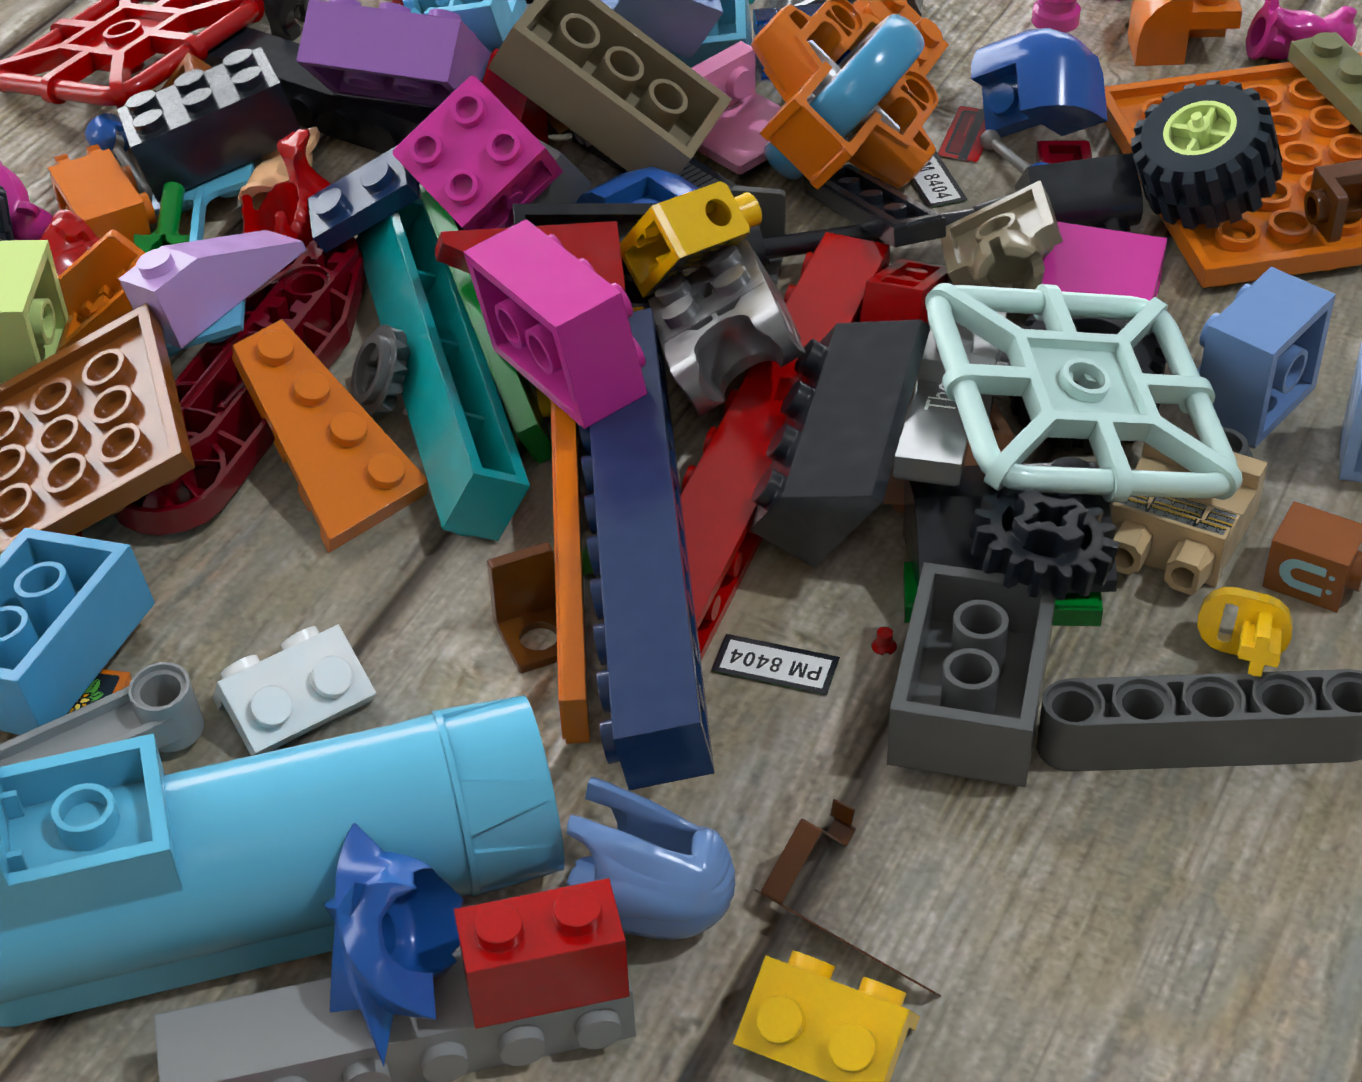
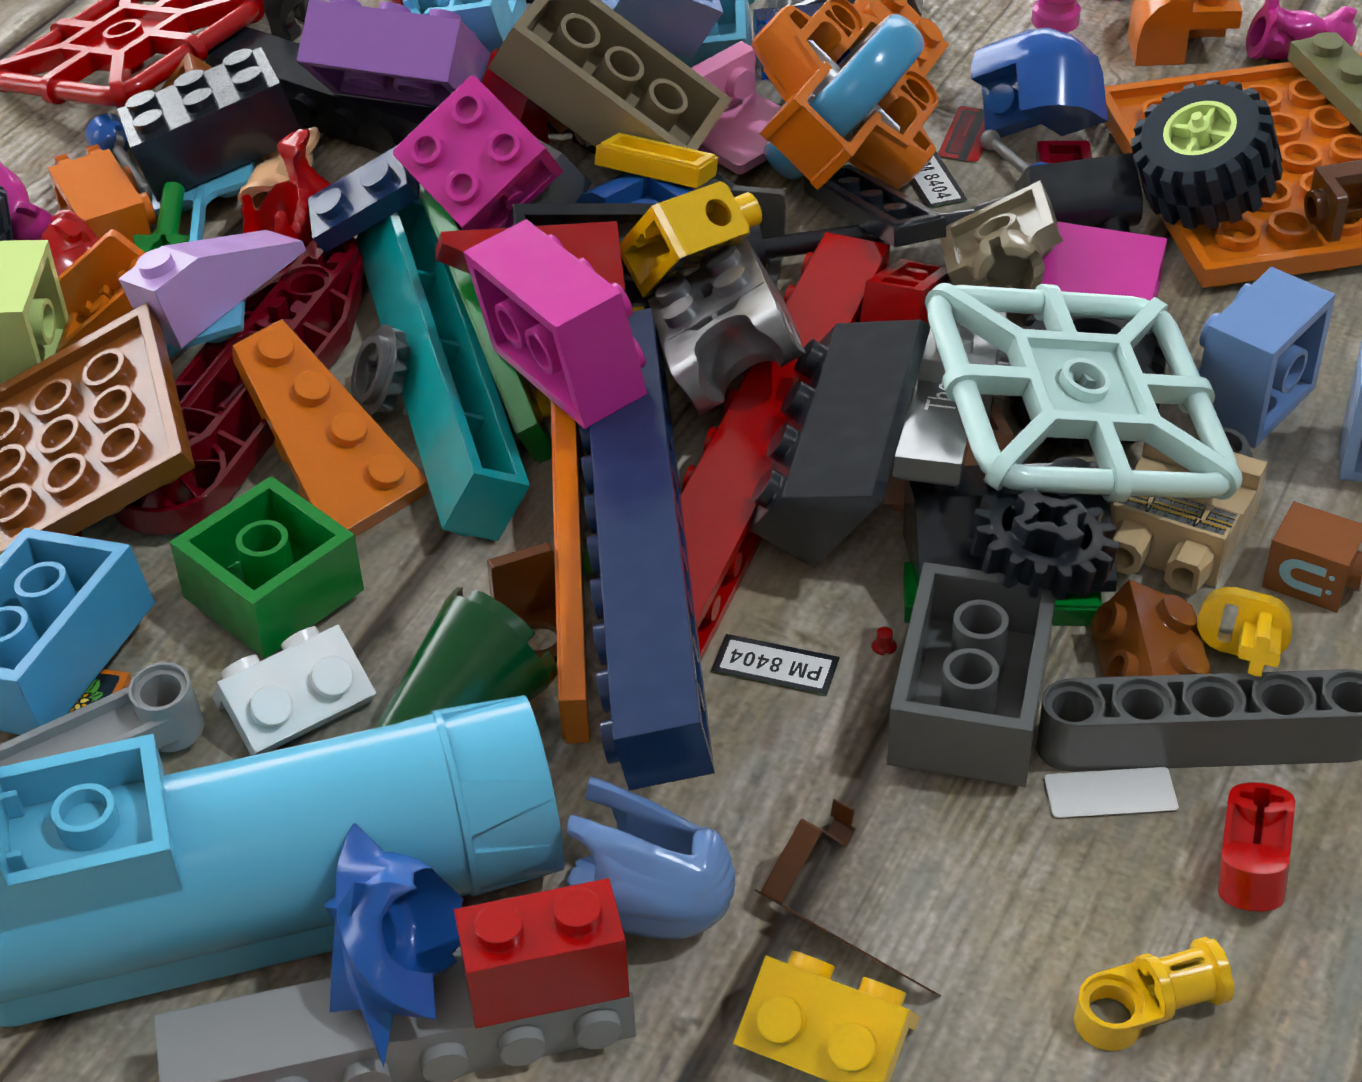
(267, 566): none -> green brick
(470, 657): none -> dark green cone
(656, 160): none -> yellow tile
(1111, 792): none -> white sticker
(1147, 634): none -> dark orange bracket
(1153, 991): none -> yellow connector
(1256, 846): none -> red piece

